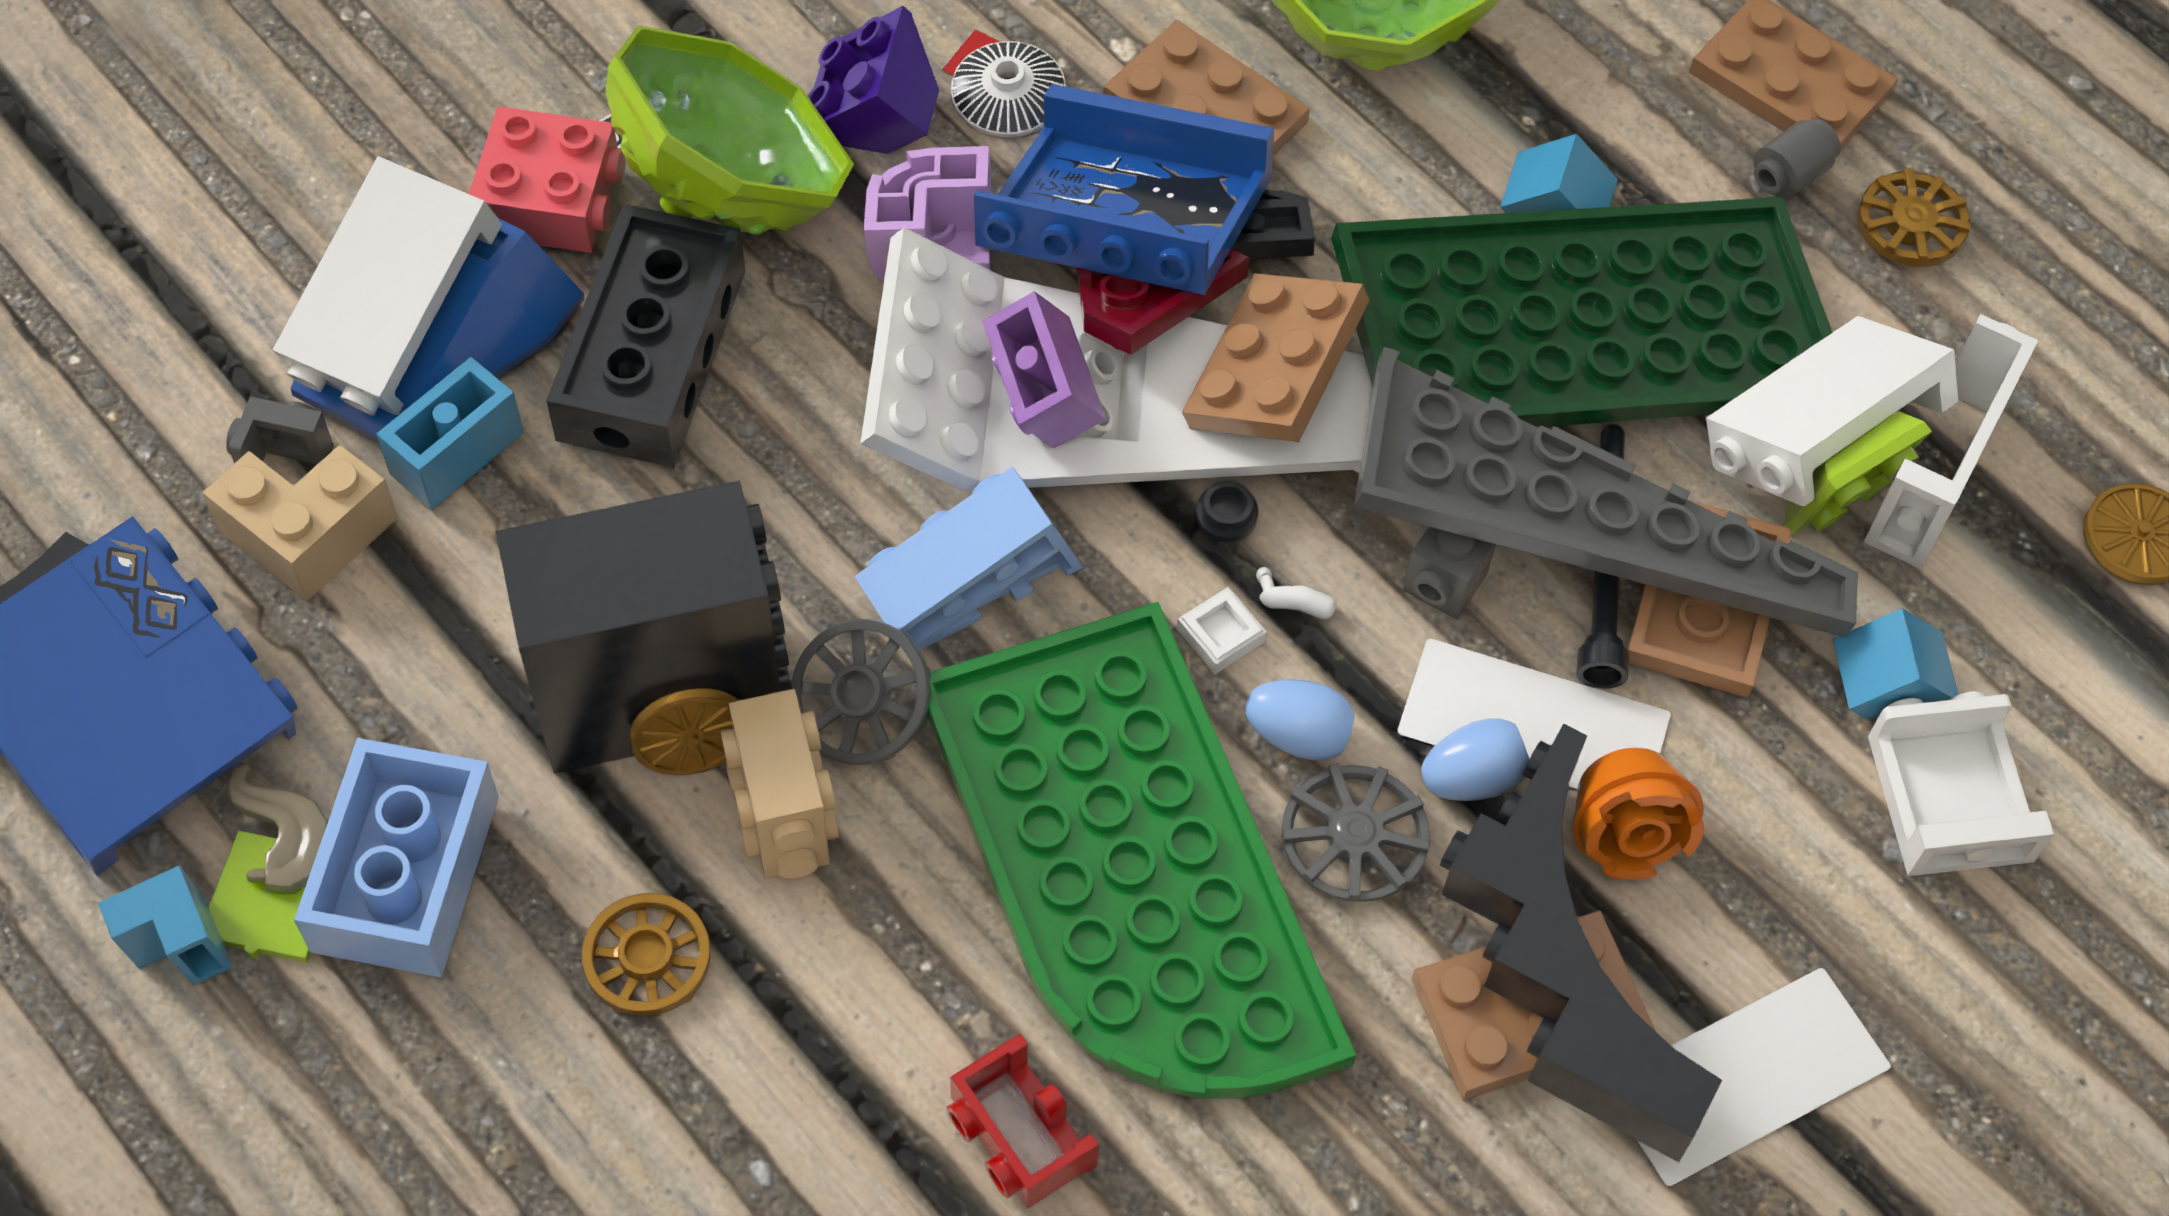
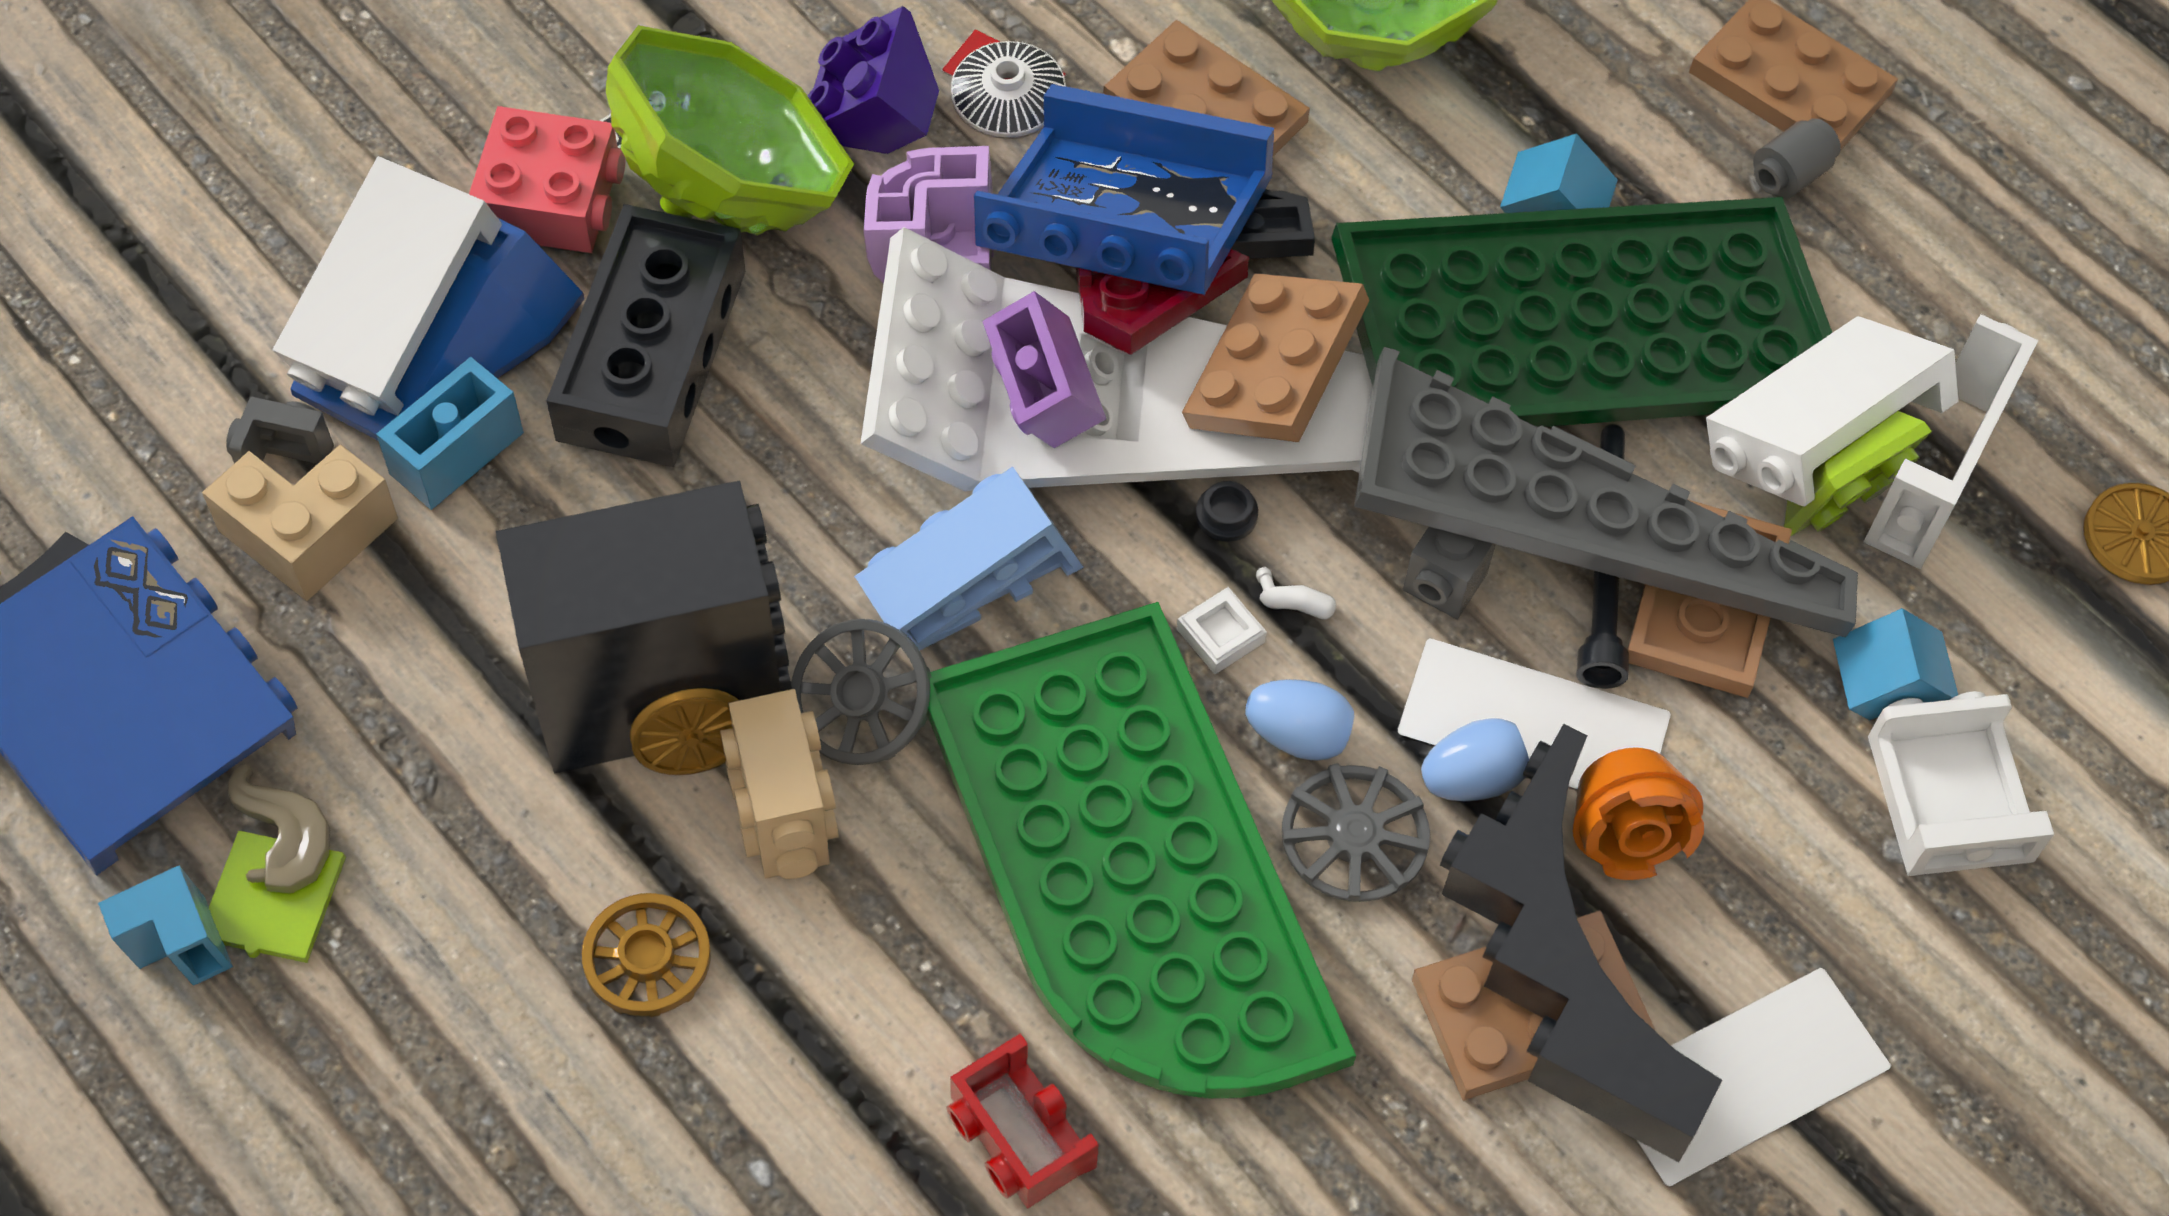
(398, 857): light blue brick -> none
(1913, 218): pearl gold wheel -> none

